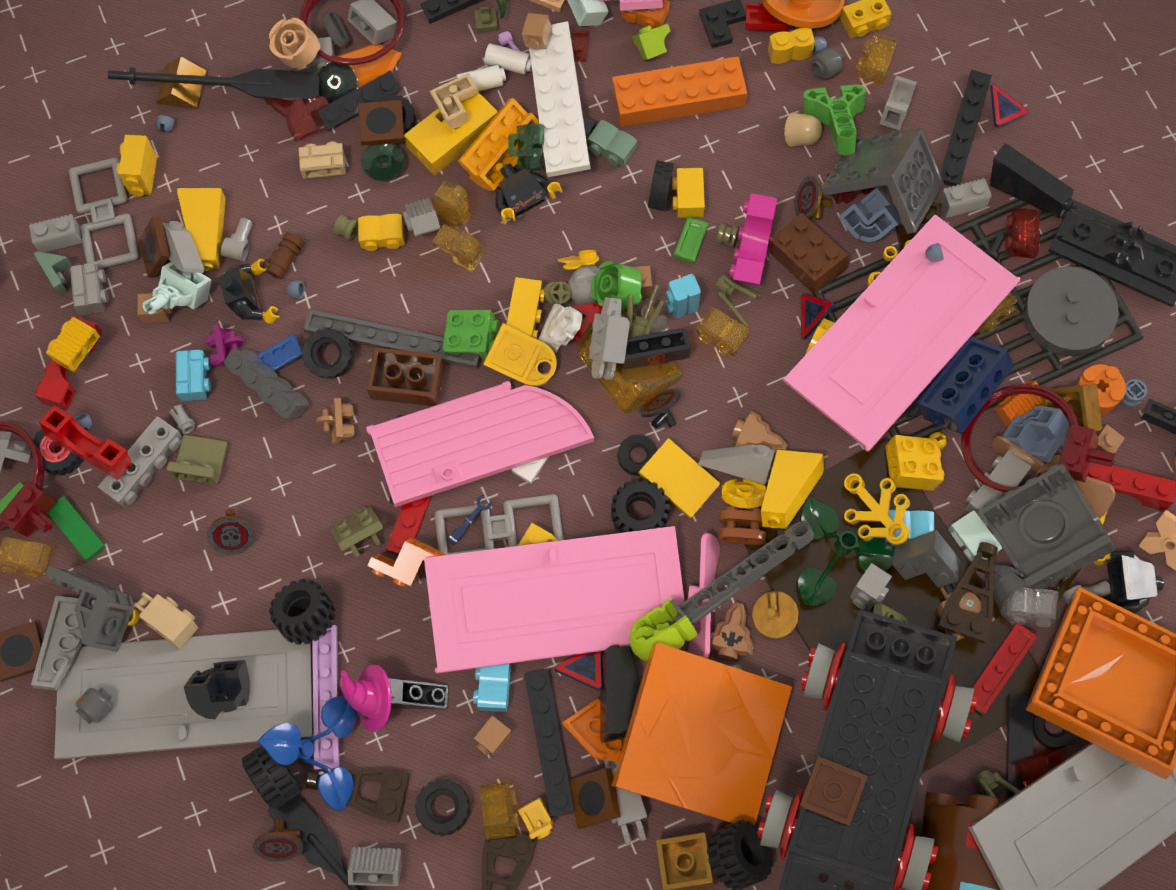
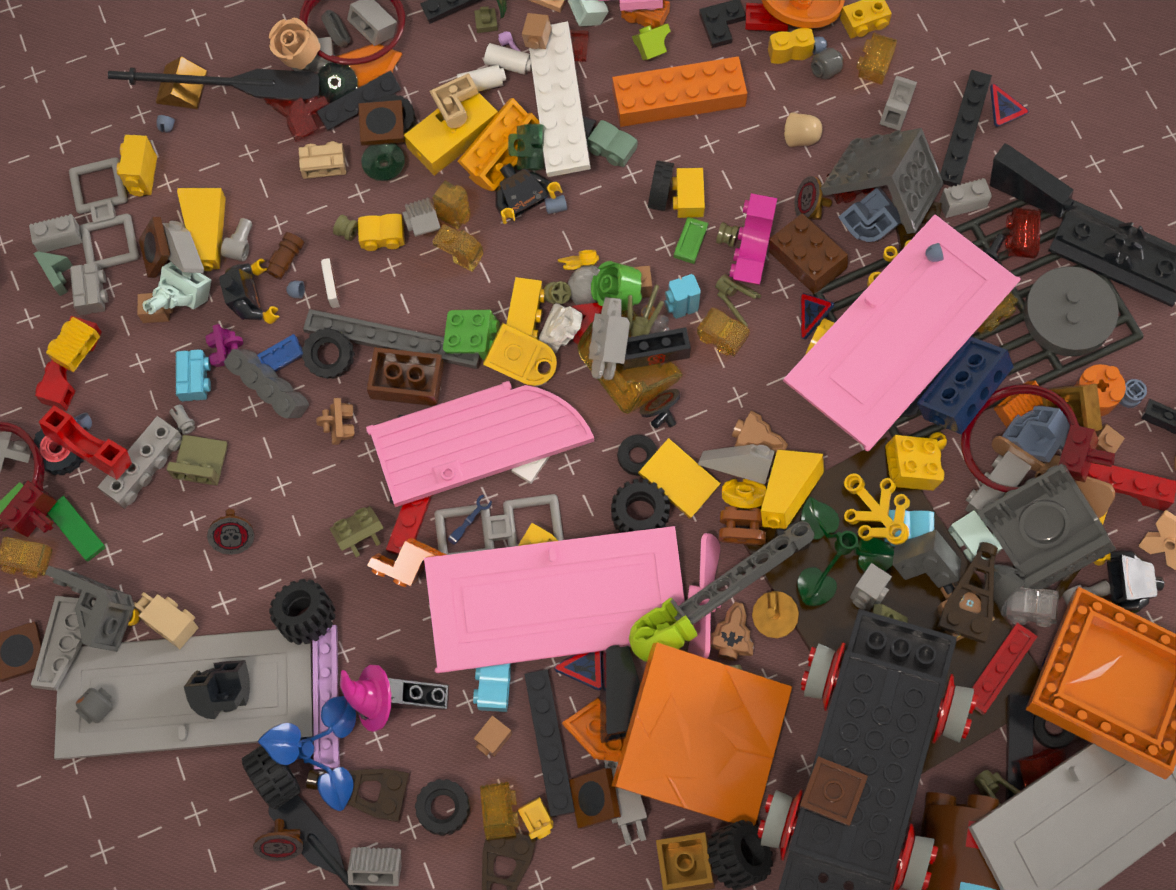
(330, 283): none -> white tile
(555, 205): none -> sand blue hinge
(837, 113): bright green beam -> none

